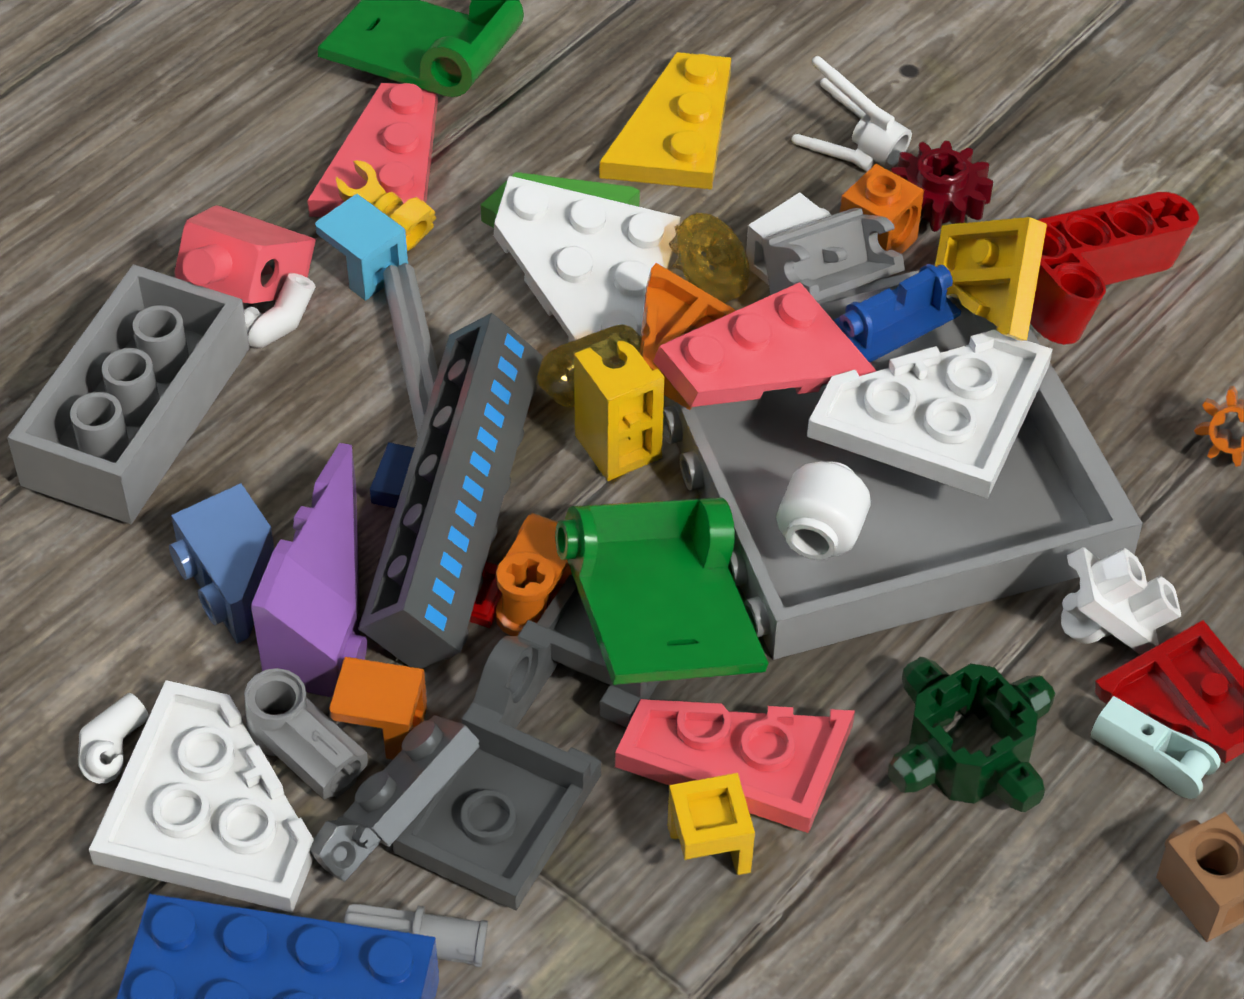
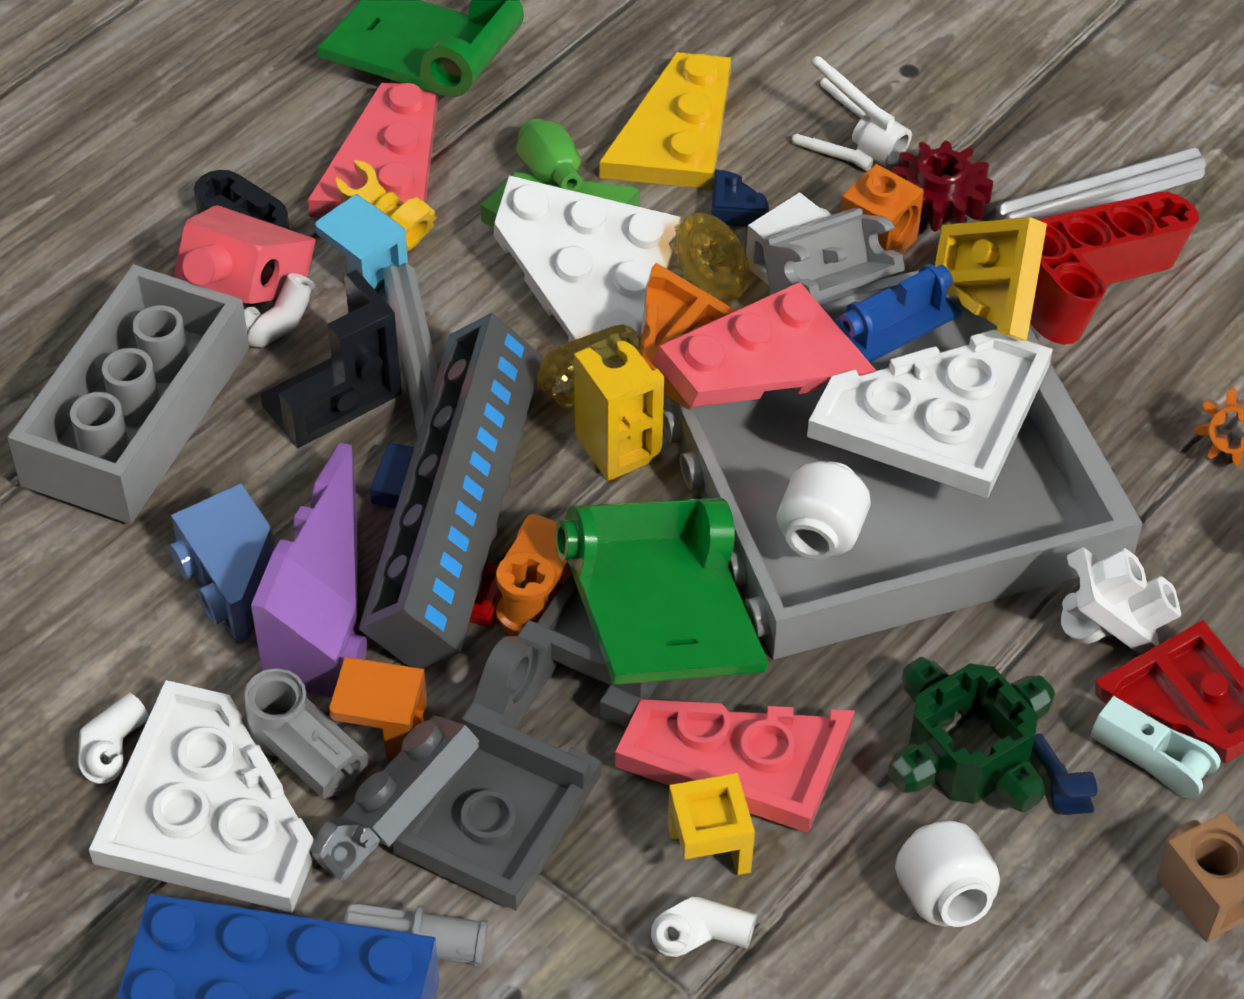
(247, 198): none -> black beam
(351, 382): none -> black panel
(549, 153): none -> bright green plant
(698, 922): none -> white arm
(735, 201): none -> dark blue tile
(947, 874): none -> white head
(1069, 791): none -> dark blue hand
(1109, 187): none -> axle

